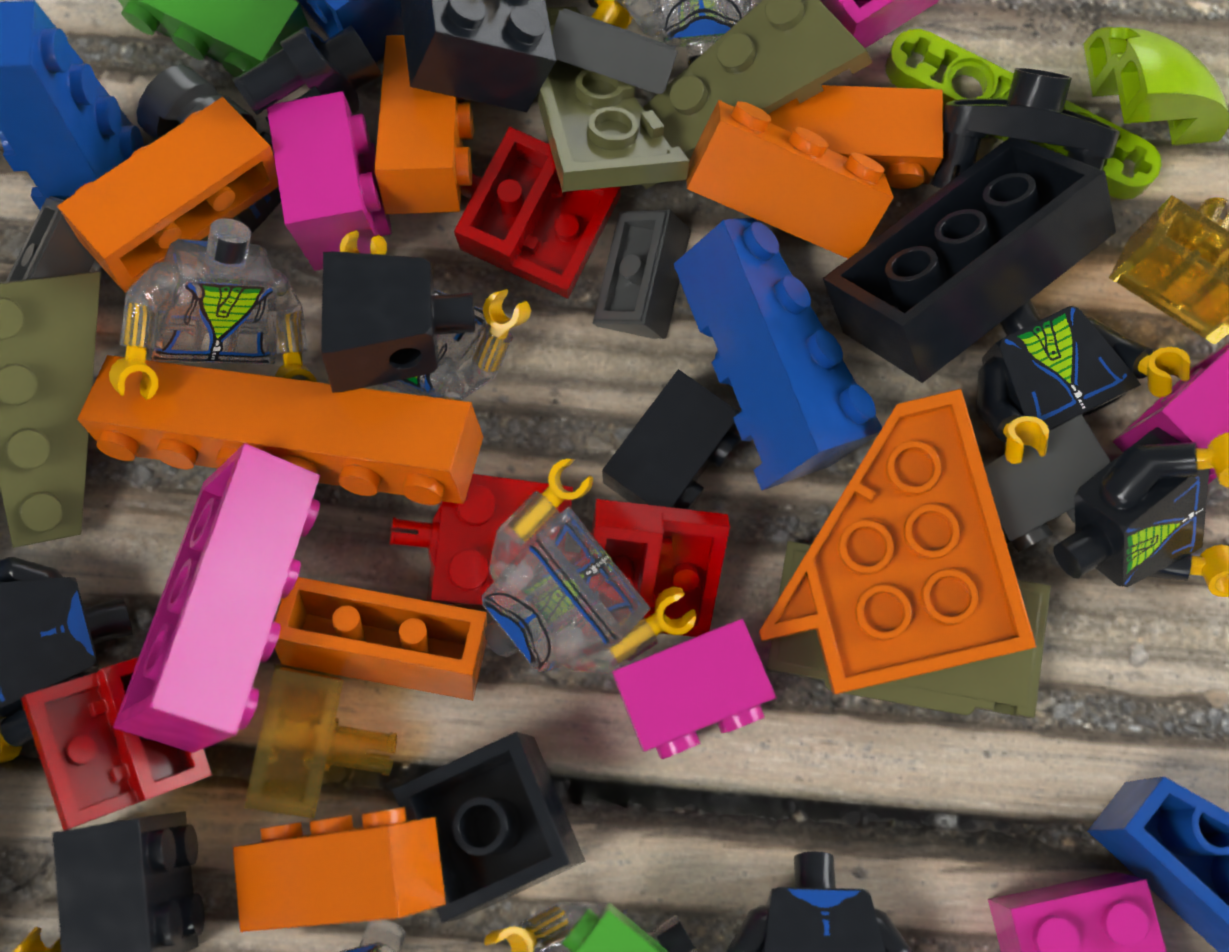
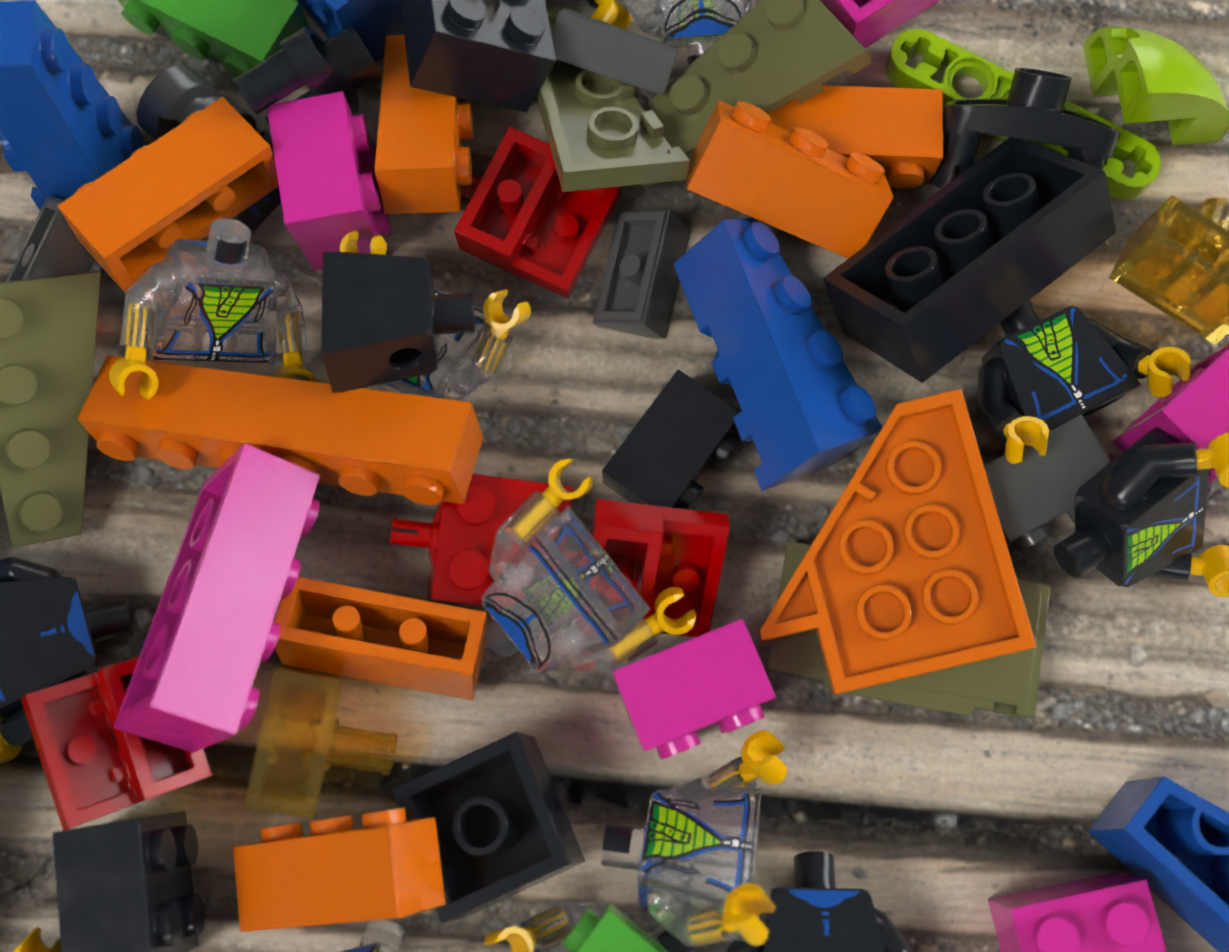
(702, 850): none -> torso

